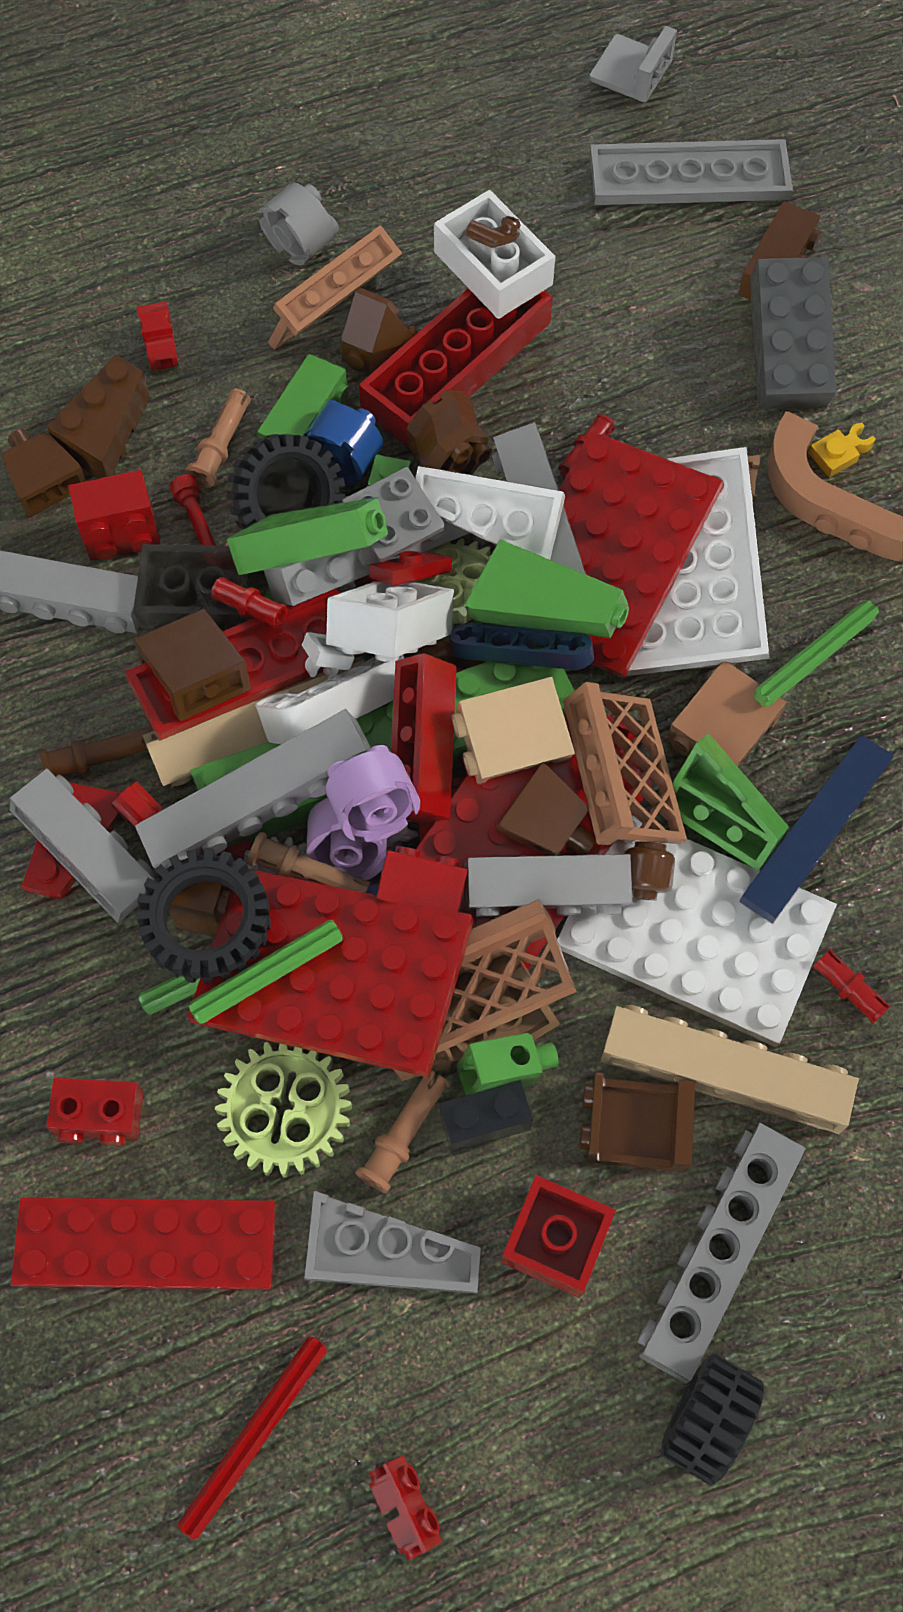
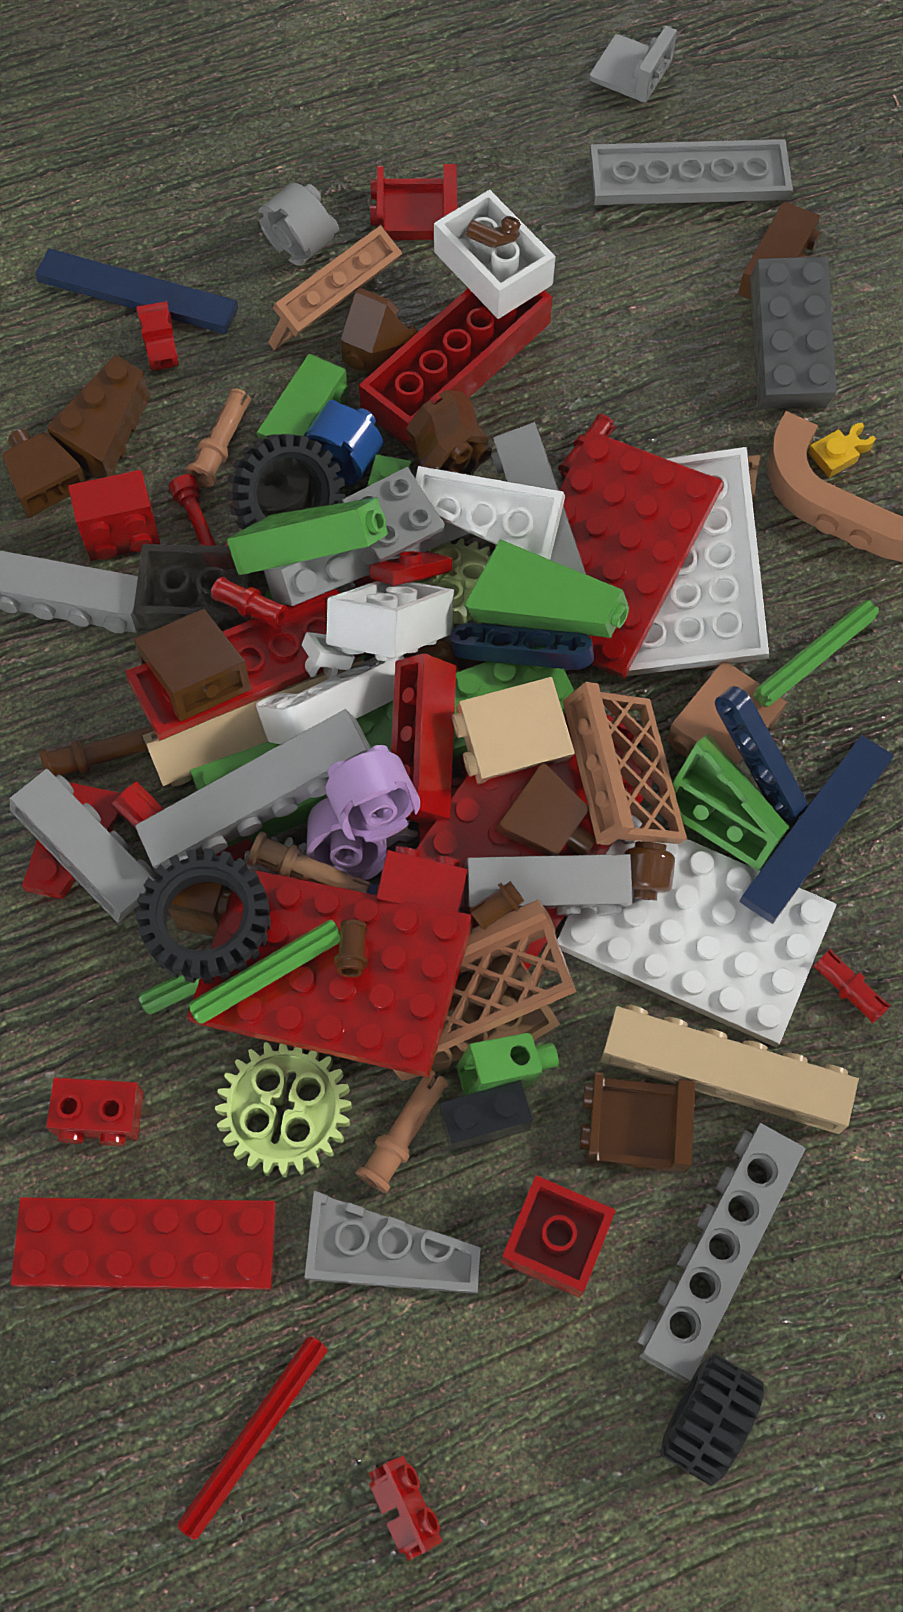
(135, 290): none -> dark blue tile
(351, 957): none -> reddish brown pin
(412, 205): none -> red panel
(497, 905): none -> reddish brown pin
(760, 753): none -> dark blue beam

